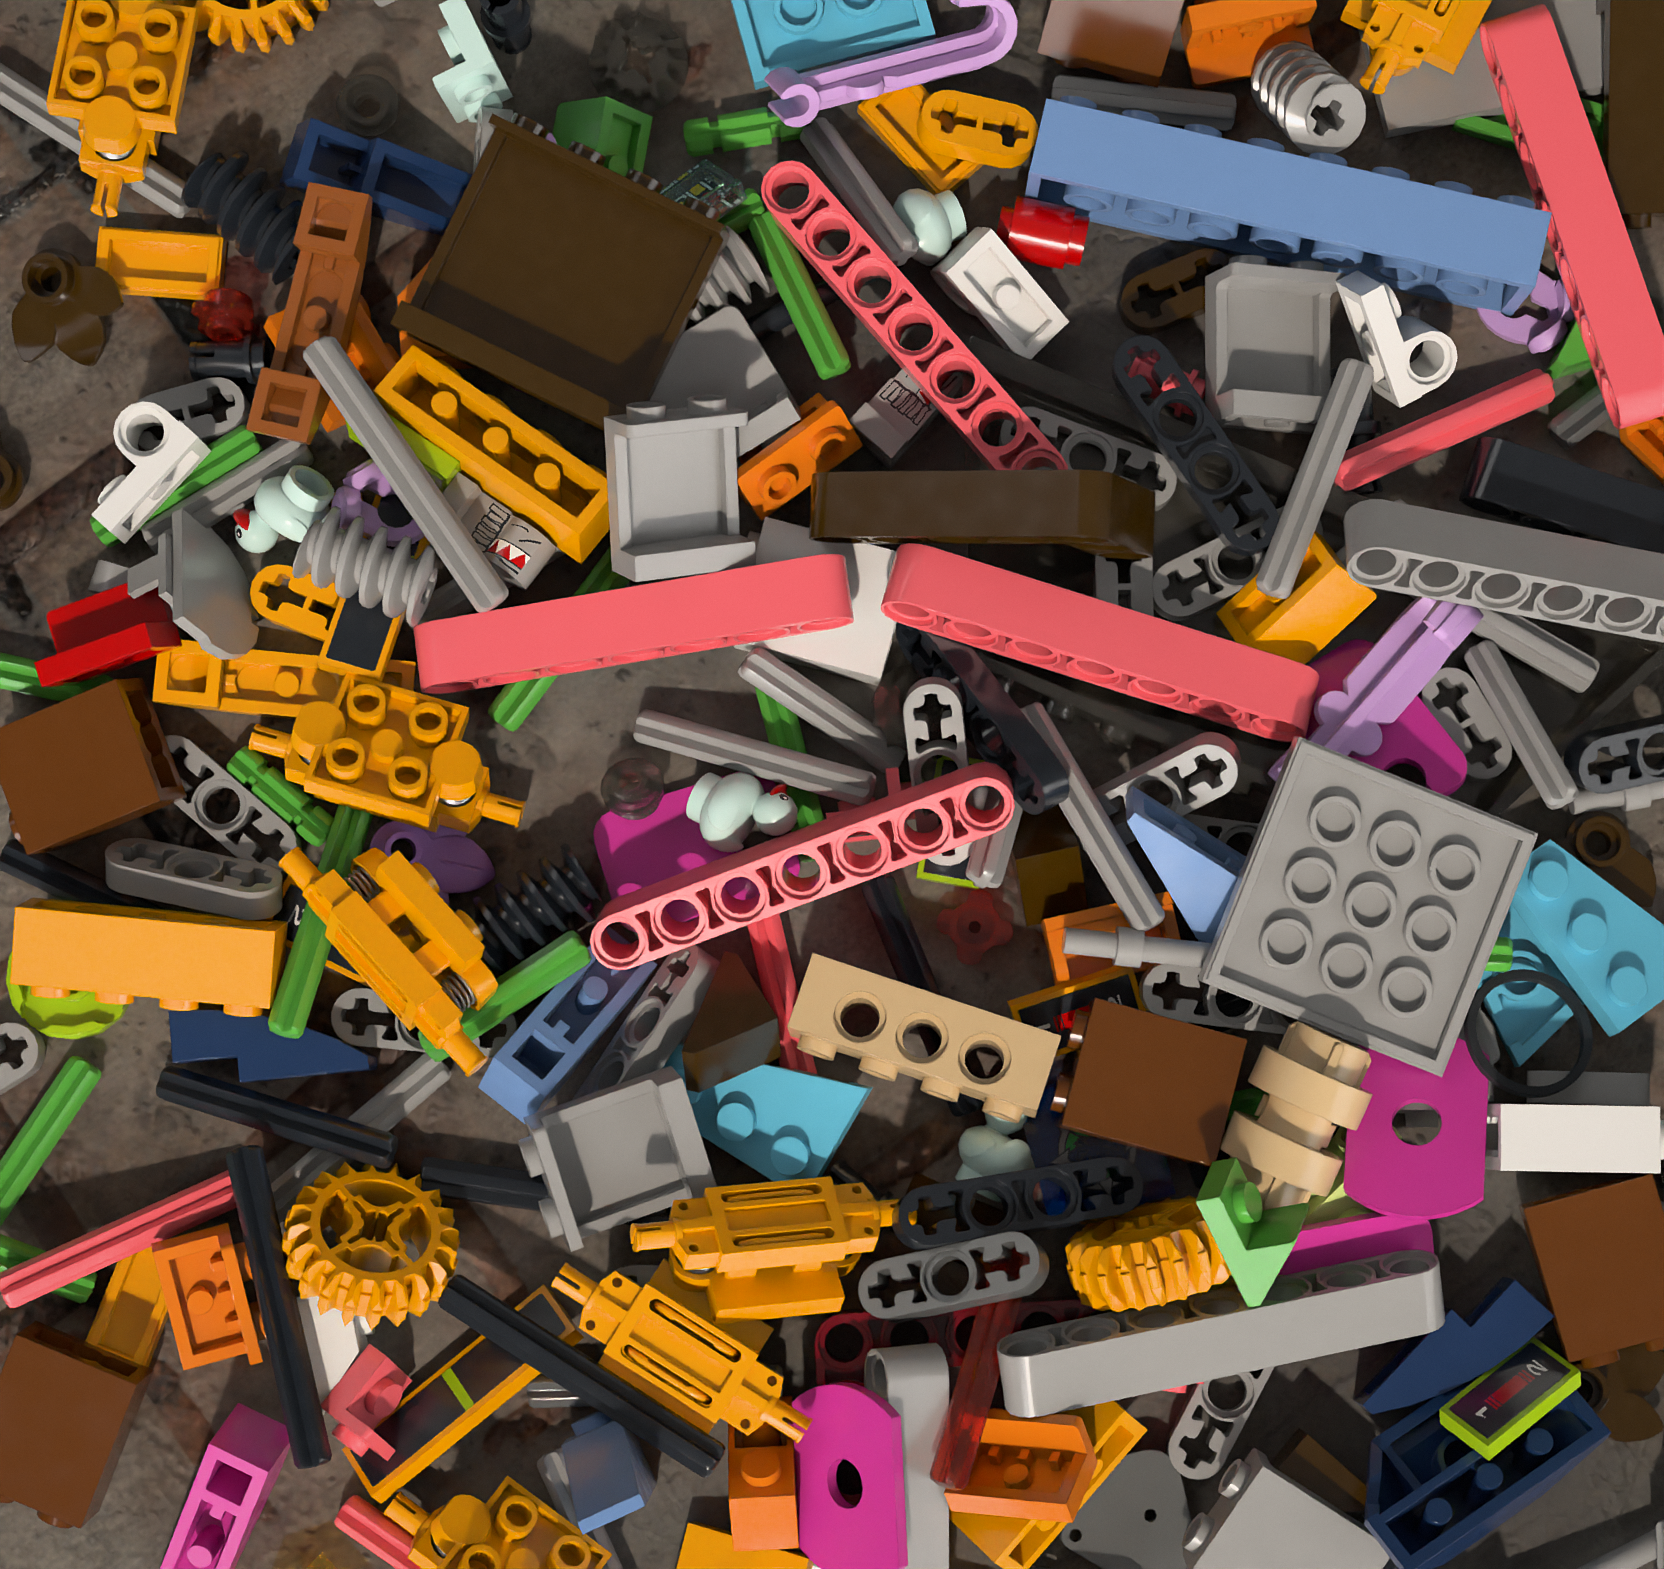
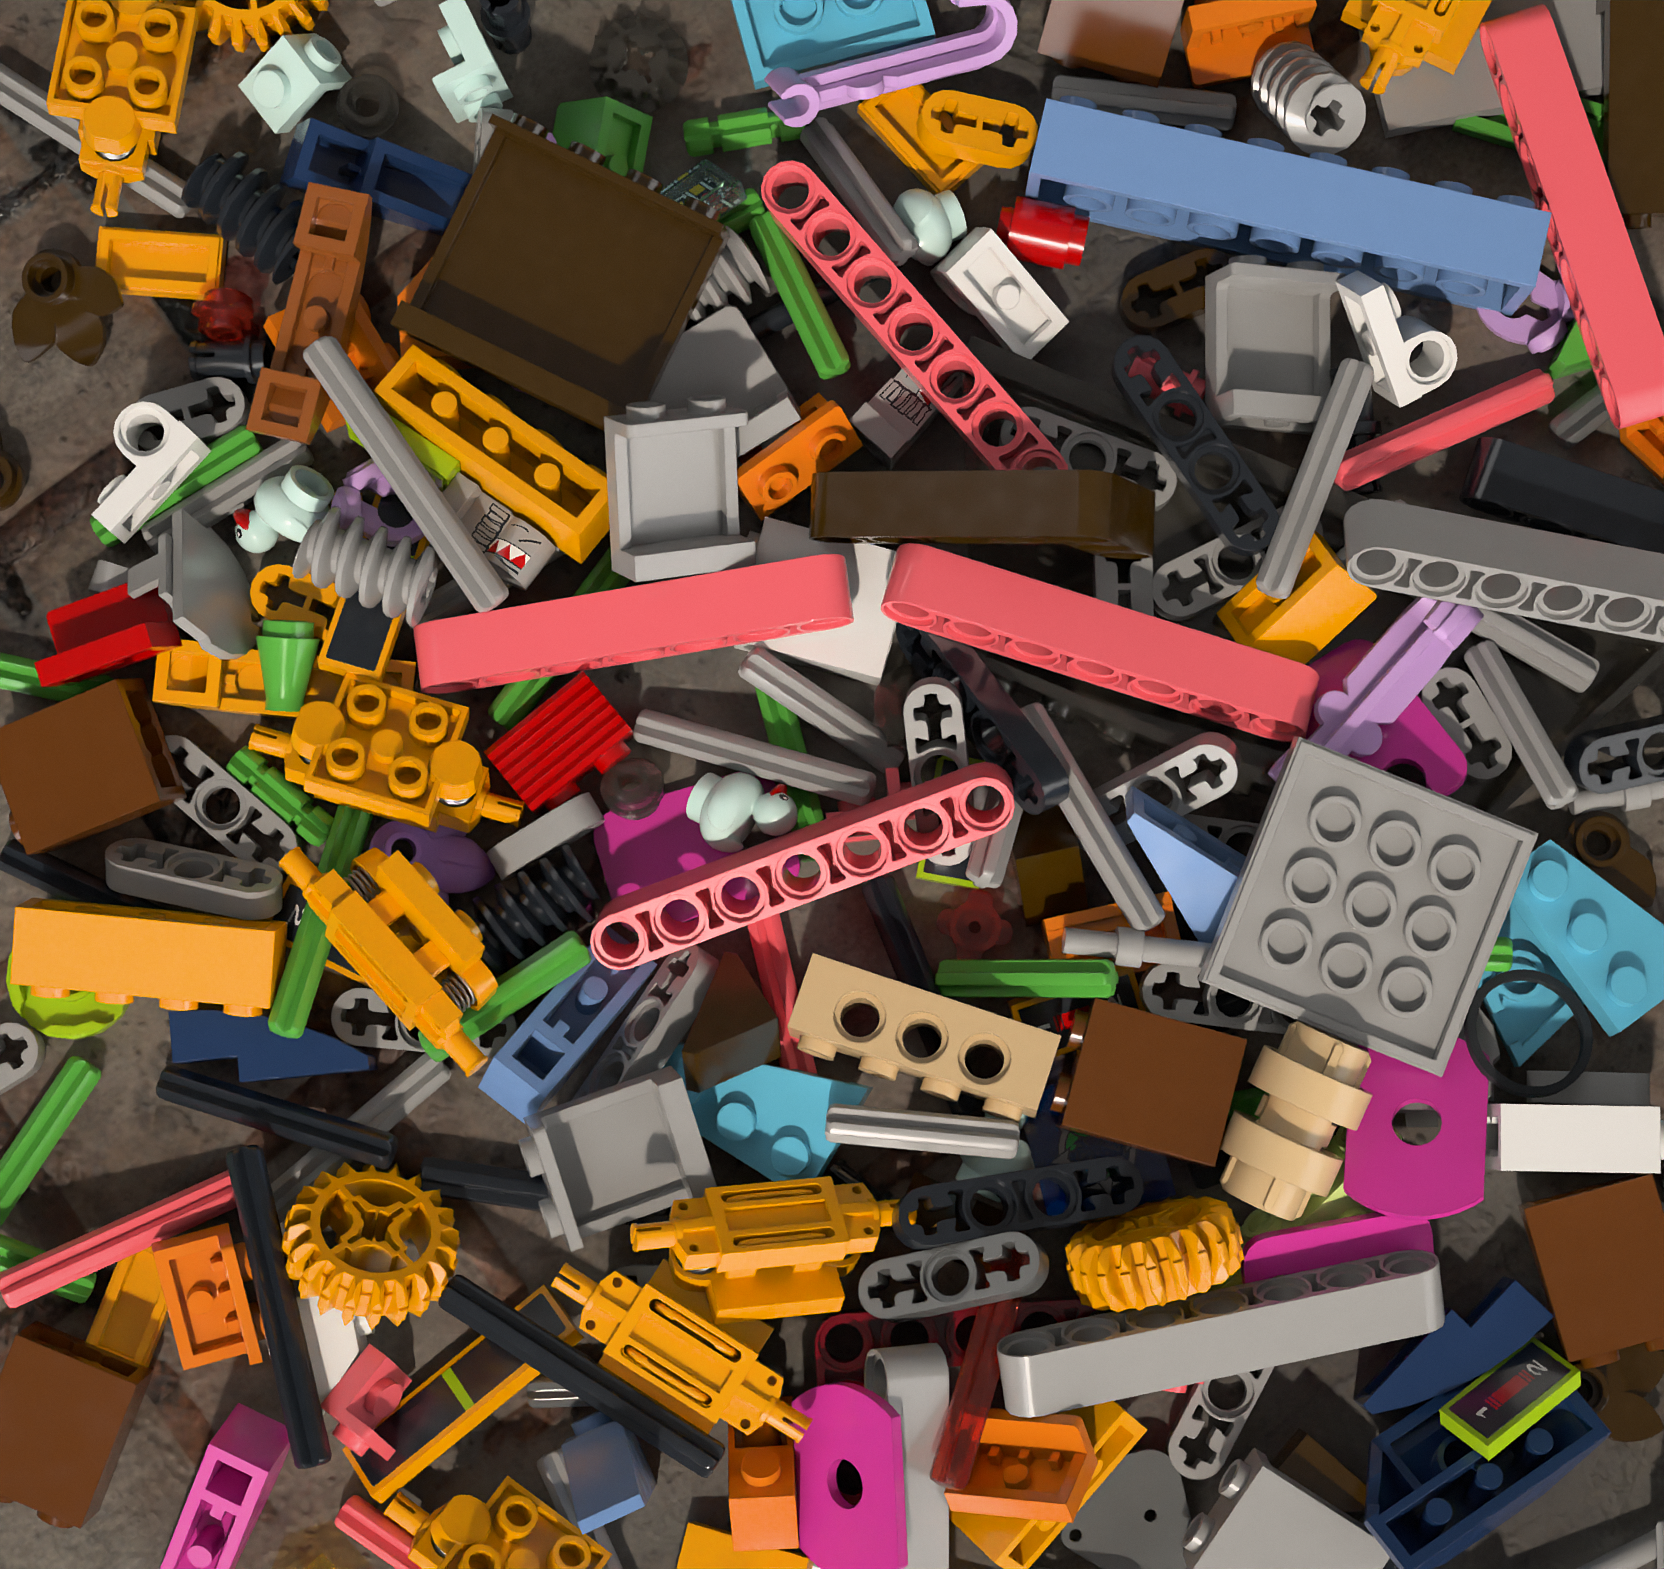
(286, 662): none -> bright green cone
(293, 79): none -> light aqua bracket
(545, 836): none -> light grey beam
(561, 745): none -> red brick
(922, 1131): none -> light grey axle
(1027, 978): none -> bright green axle
(1249, 1238): bright green slope -> none

